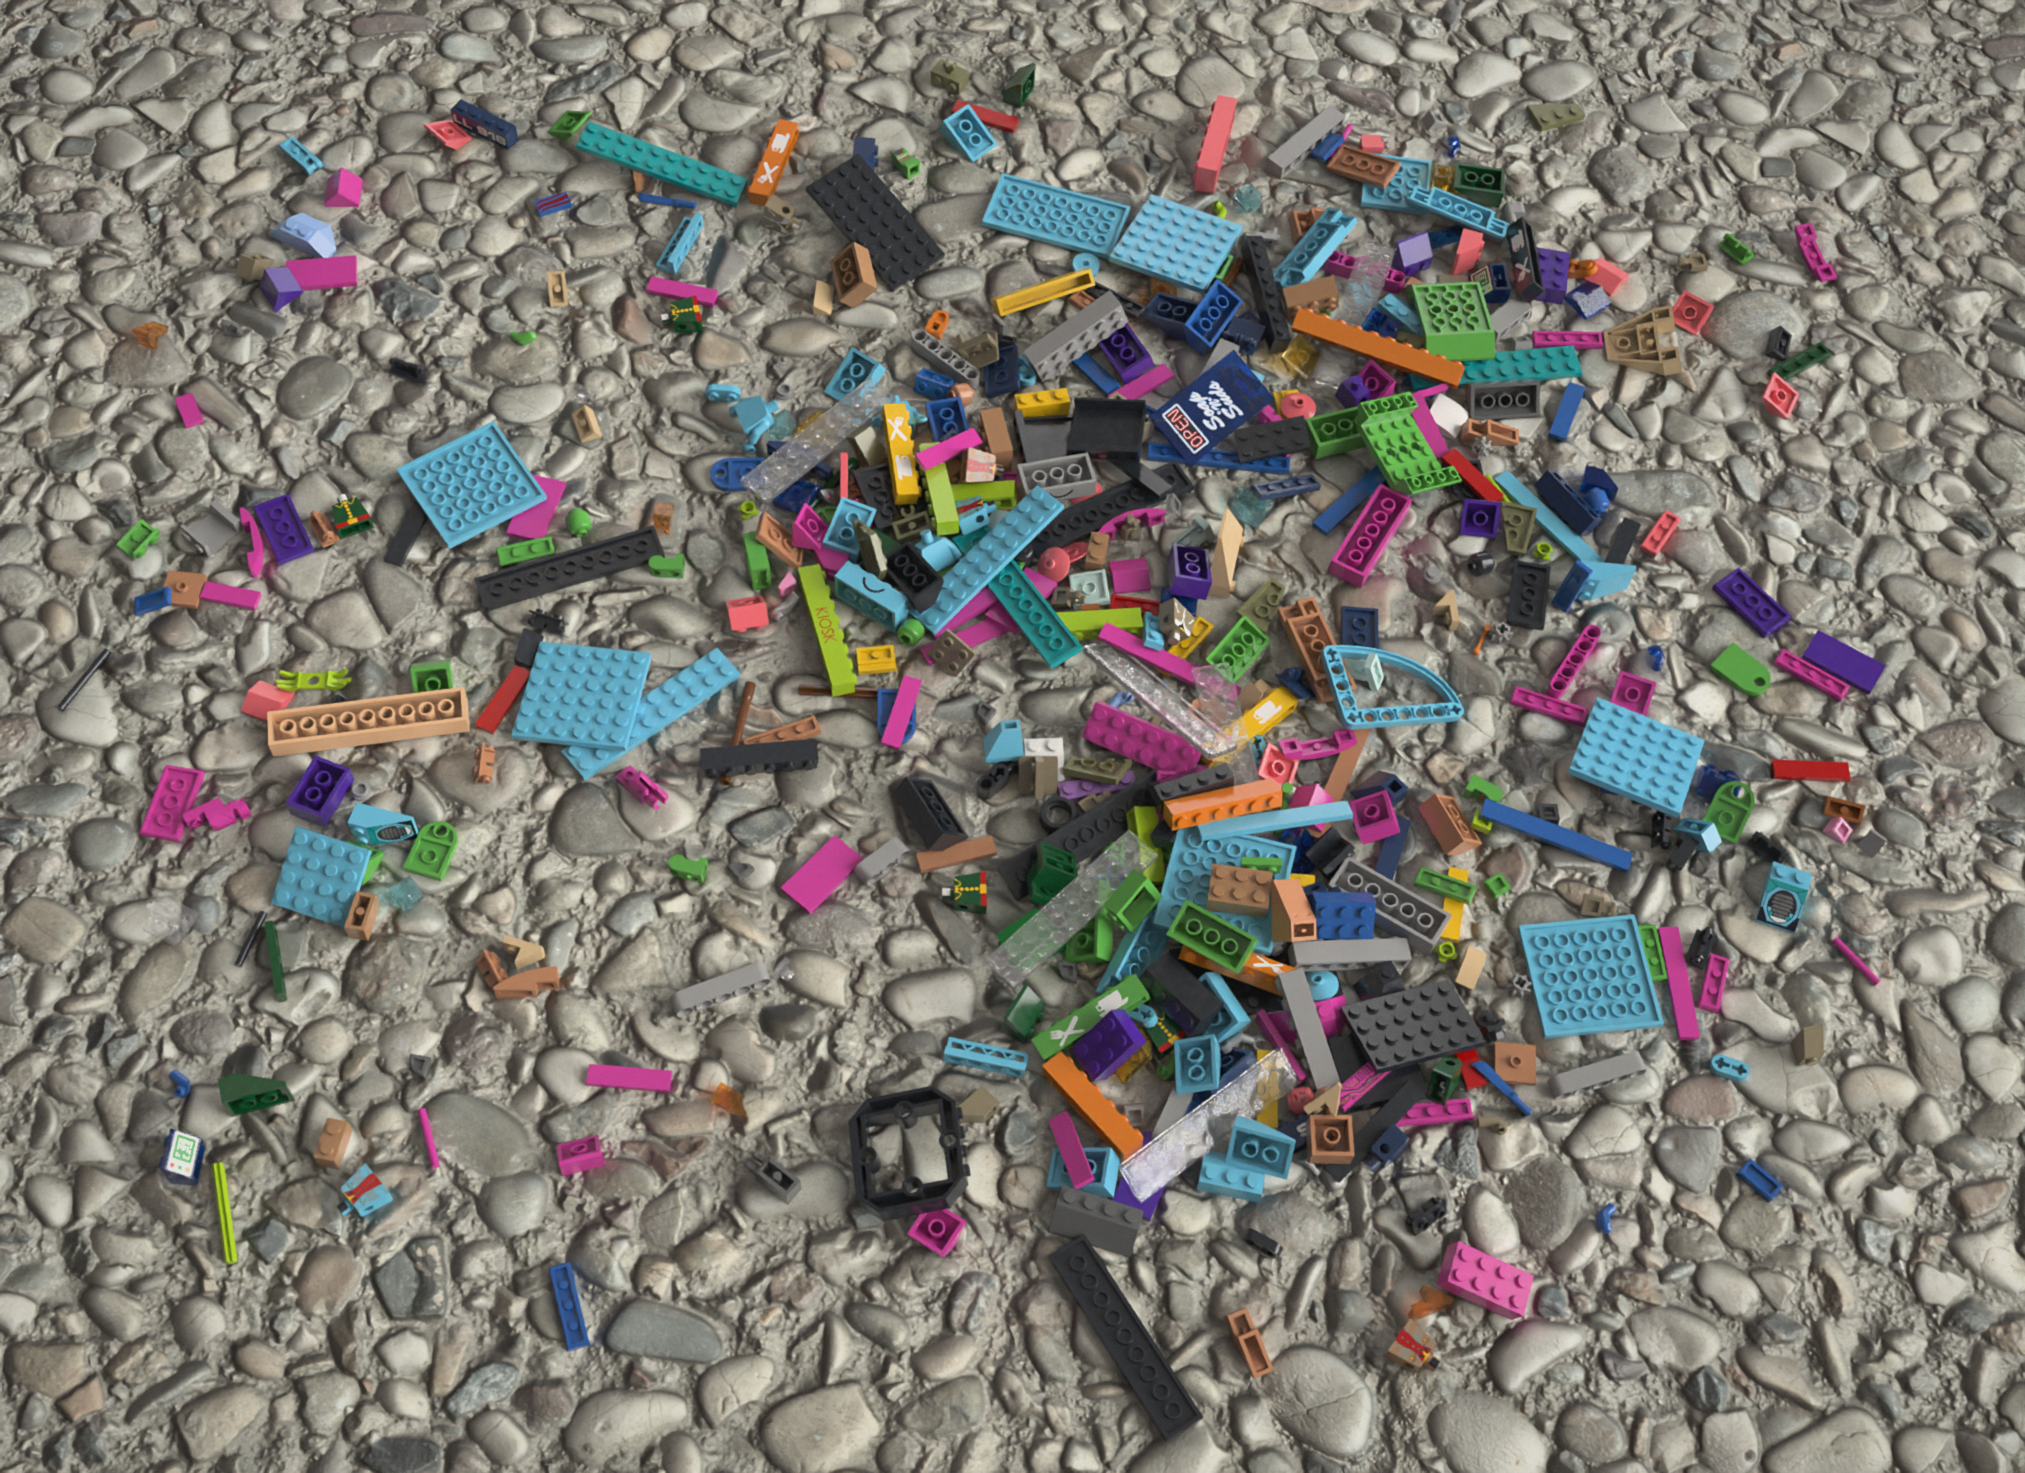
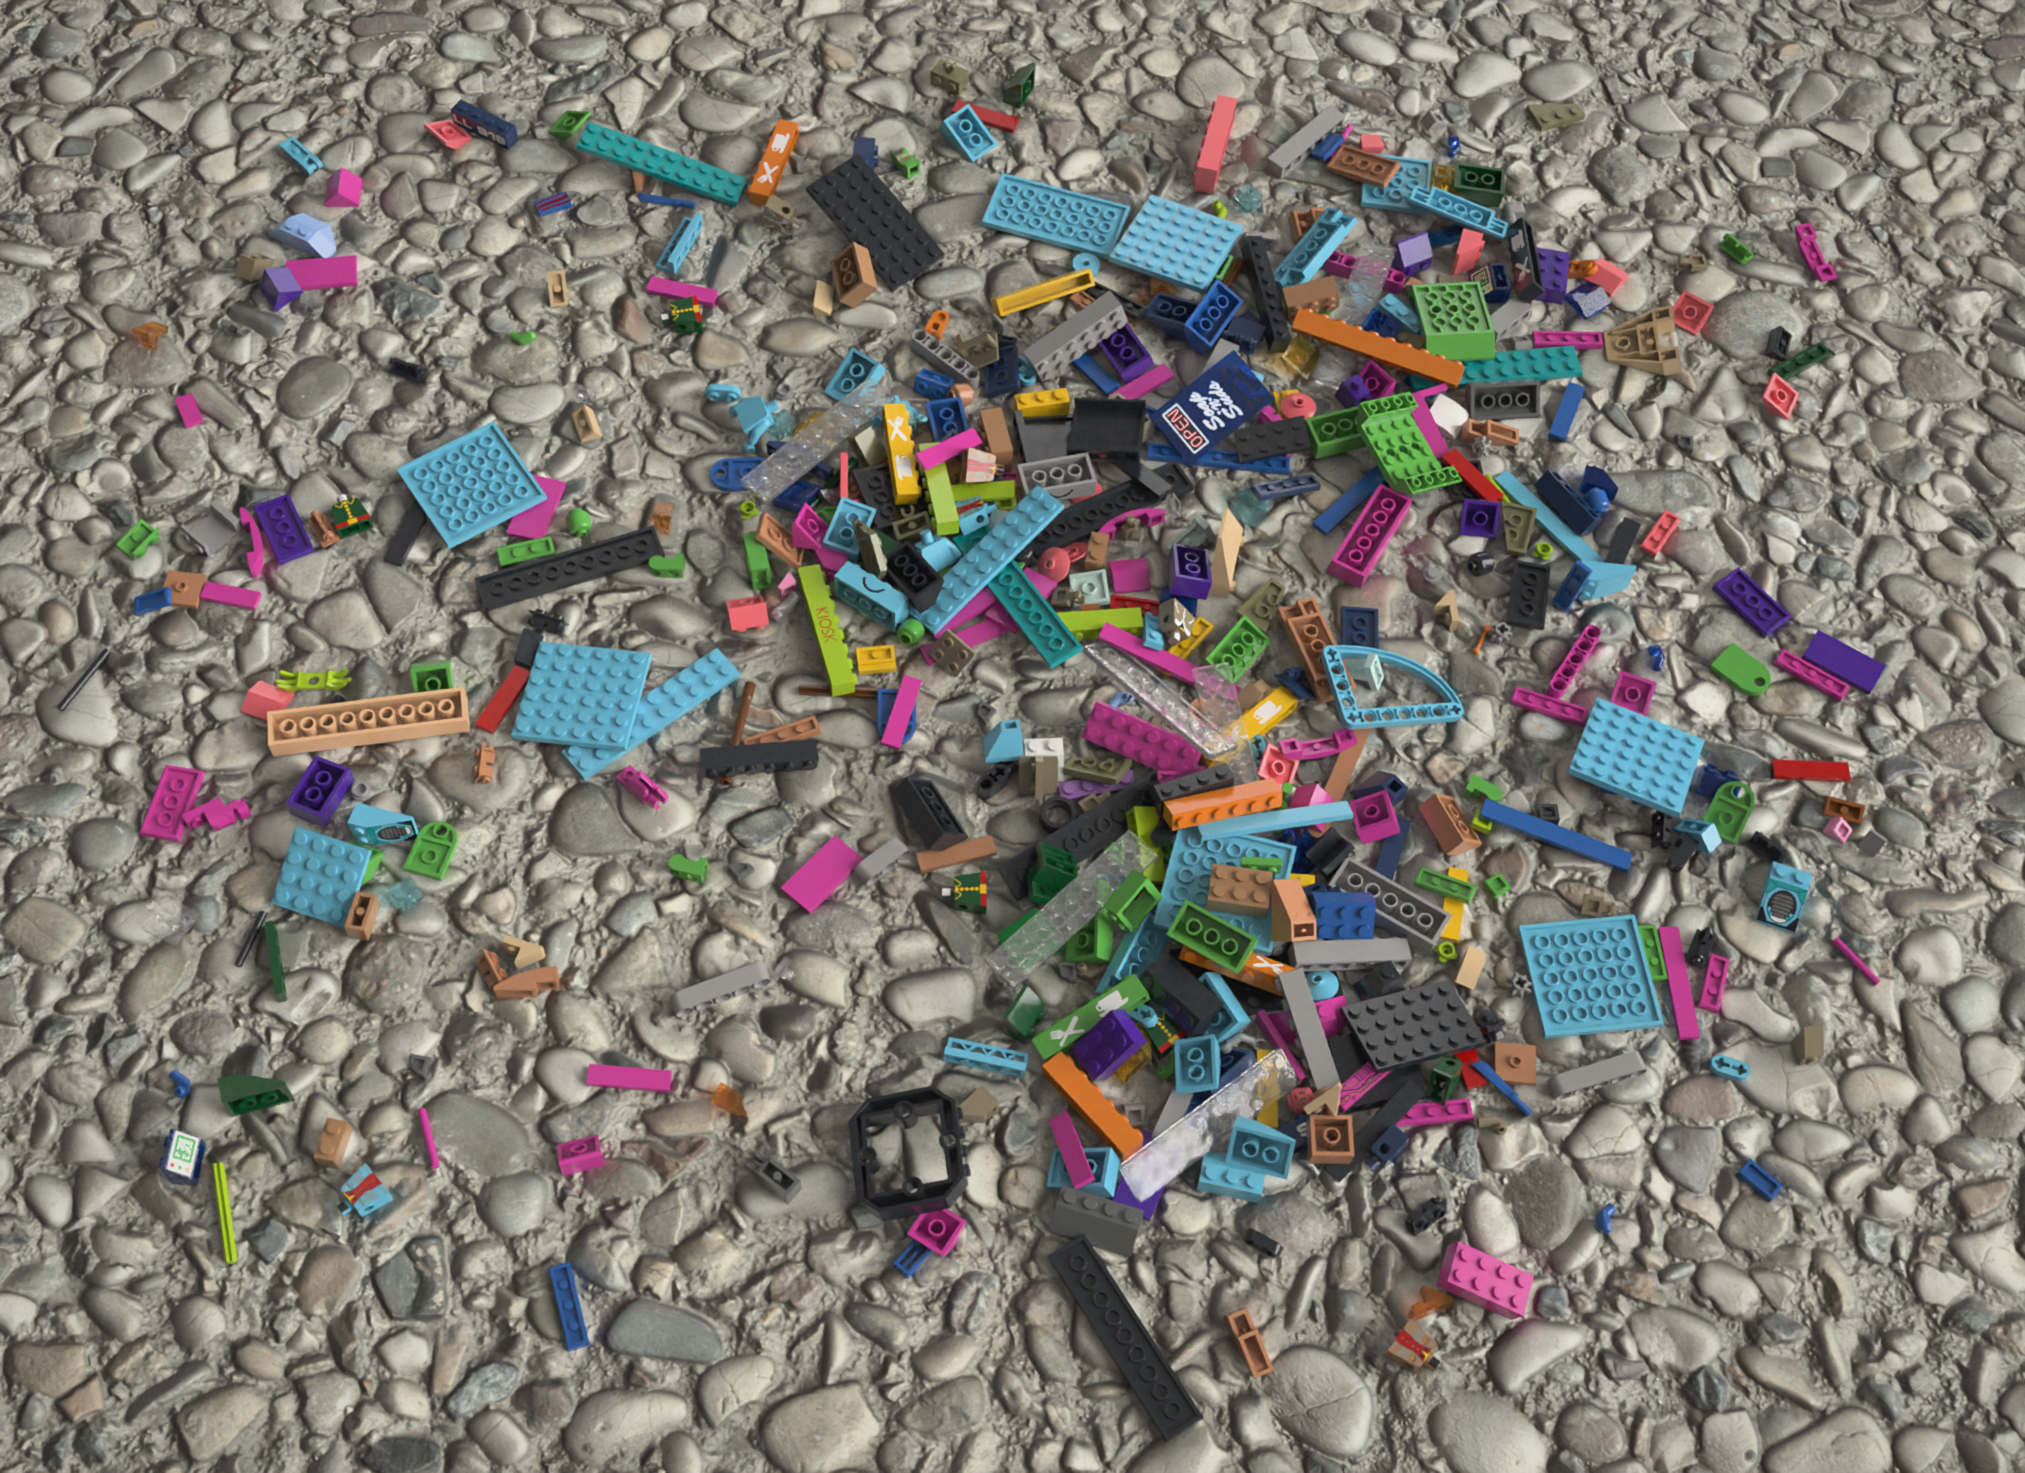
(902, 1268): none -> blue tile
(1684, 442): none -> dark grey tile

